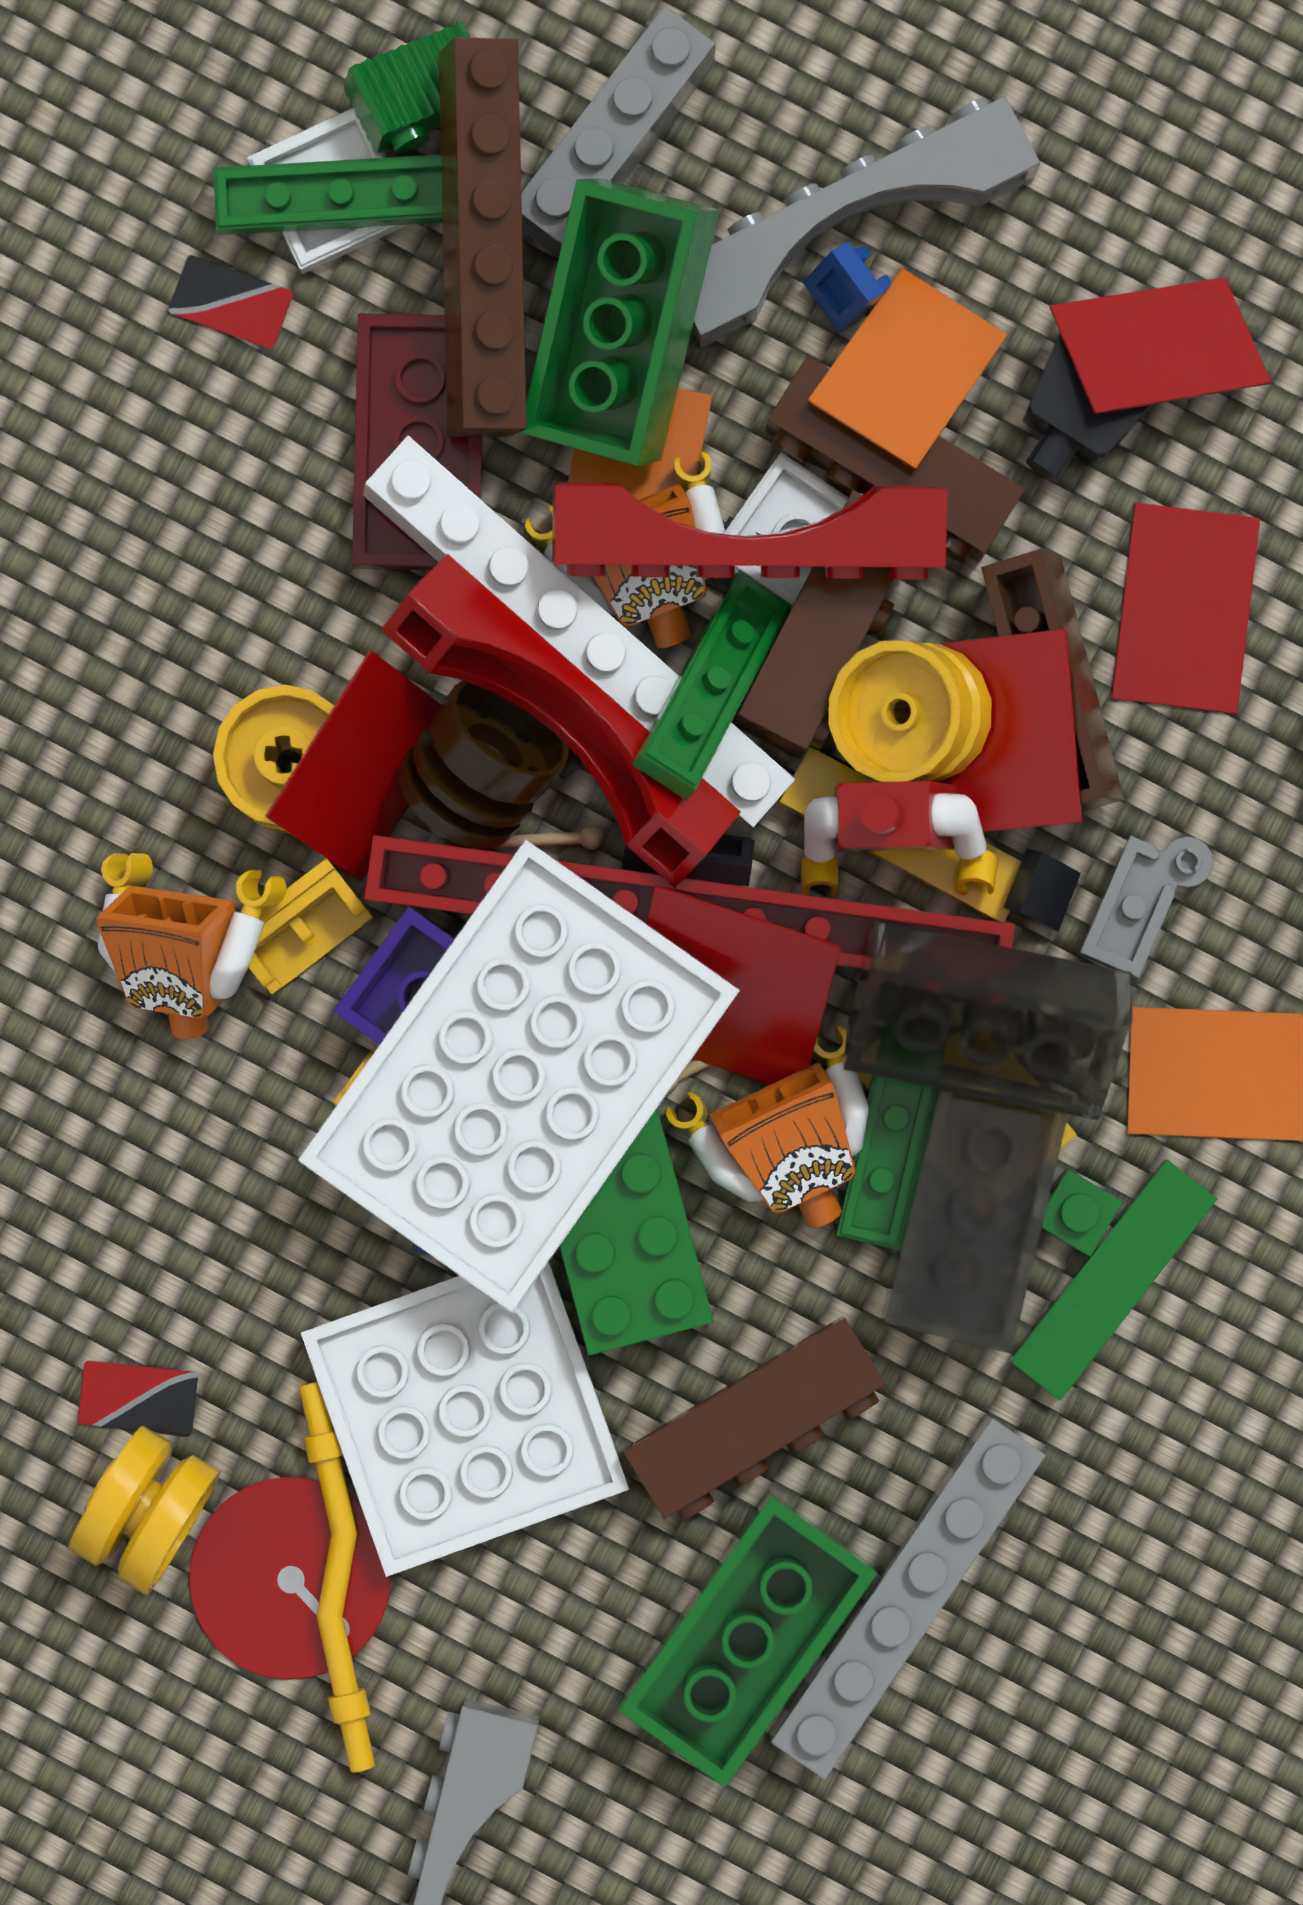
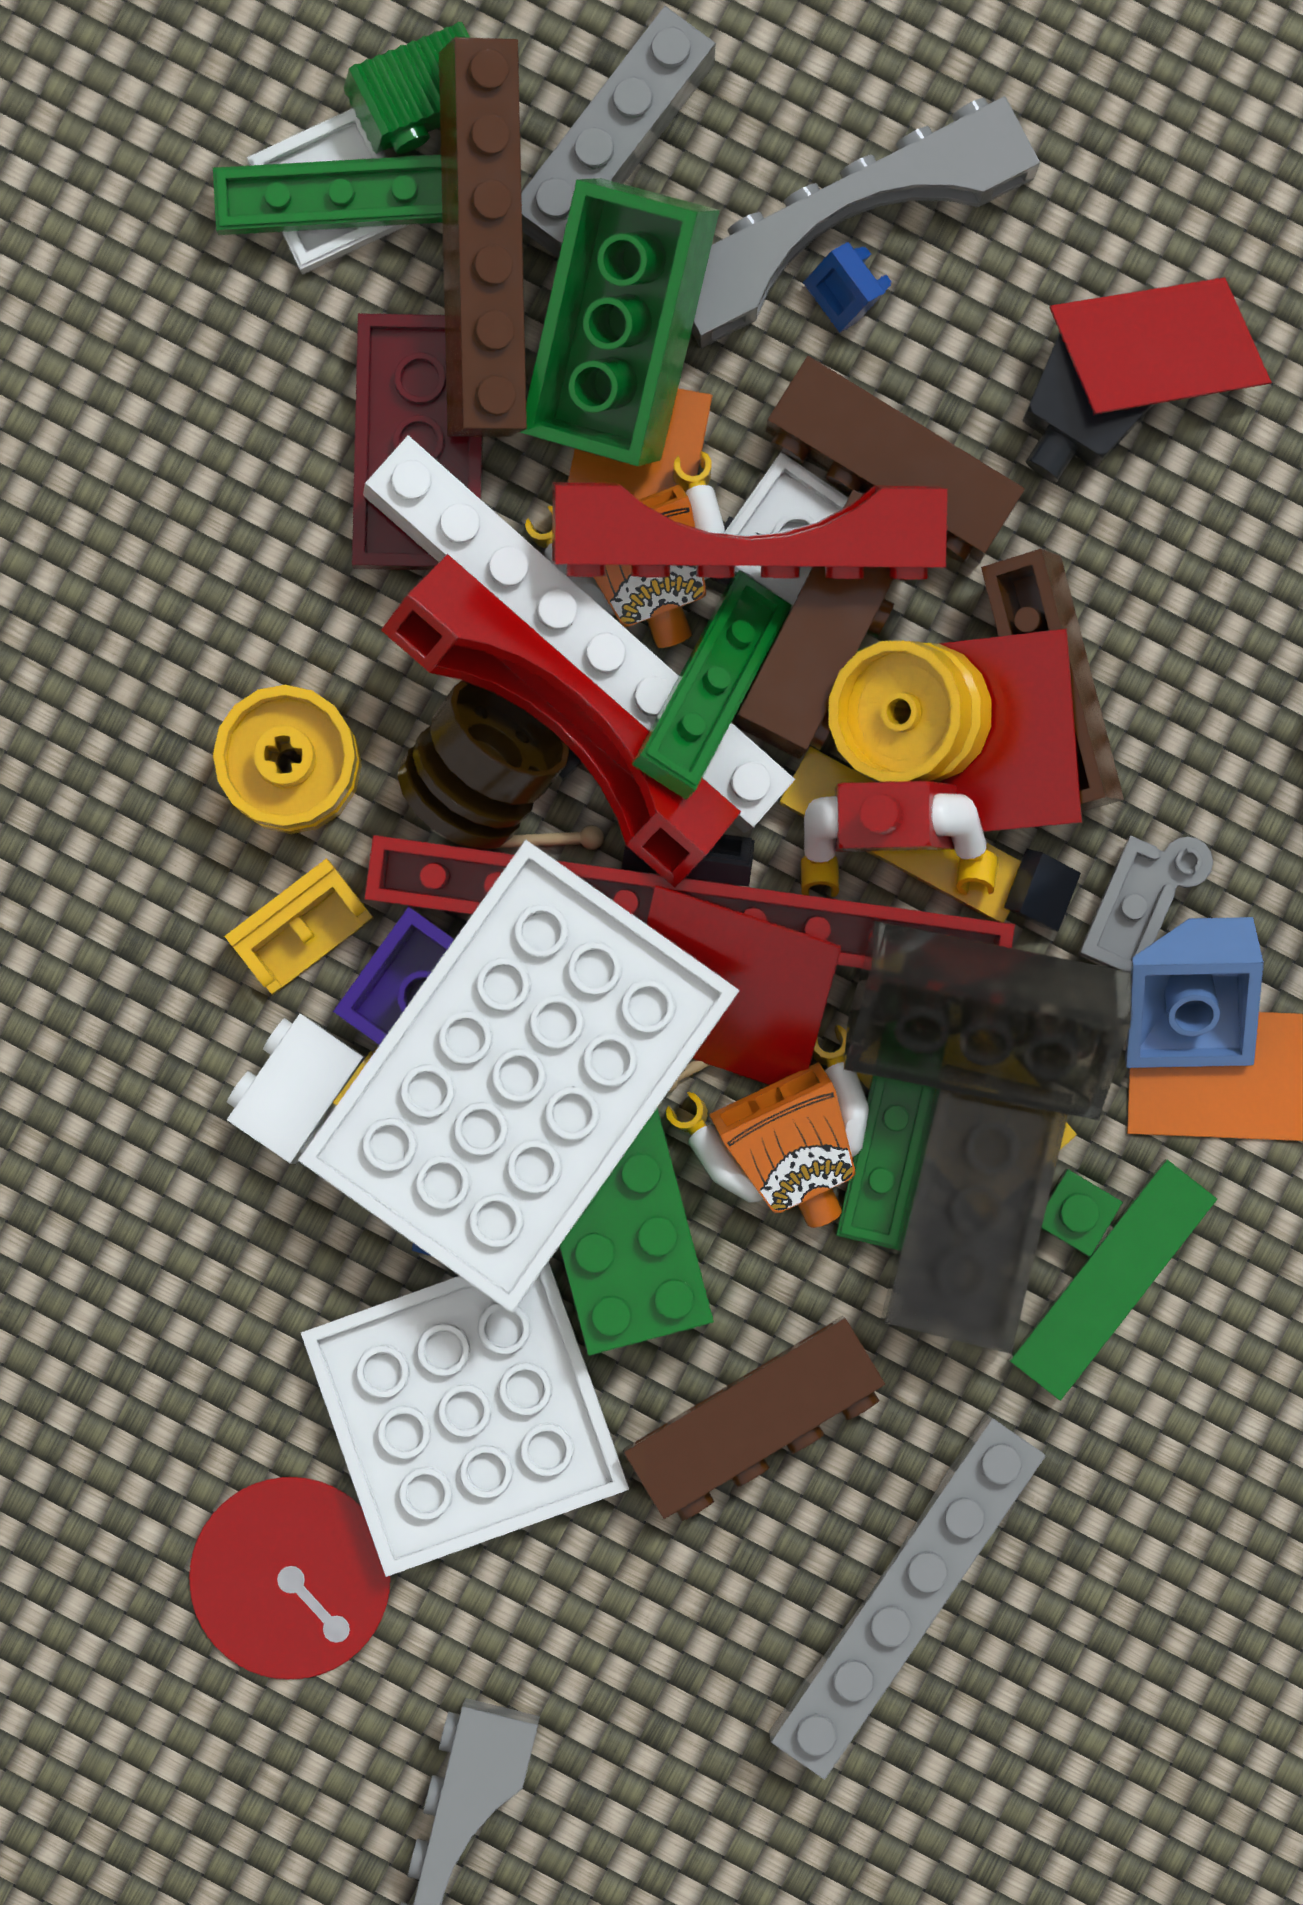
(137, 1396): sticker -> none
(138, 1506): yellow wheel -> none
(179, 948): torso -> none
(230, 302): sticker -> none
(294, 1087): none -> white brick
(348, 1702): yellow bar -> none
(349, 773): red piece -> none
(747, 1639): green brick -> none
(908, 368): orange piece -> none
(1186, 608): red piece -> none
(1197, 996): none -> medium blue slope

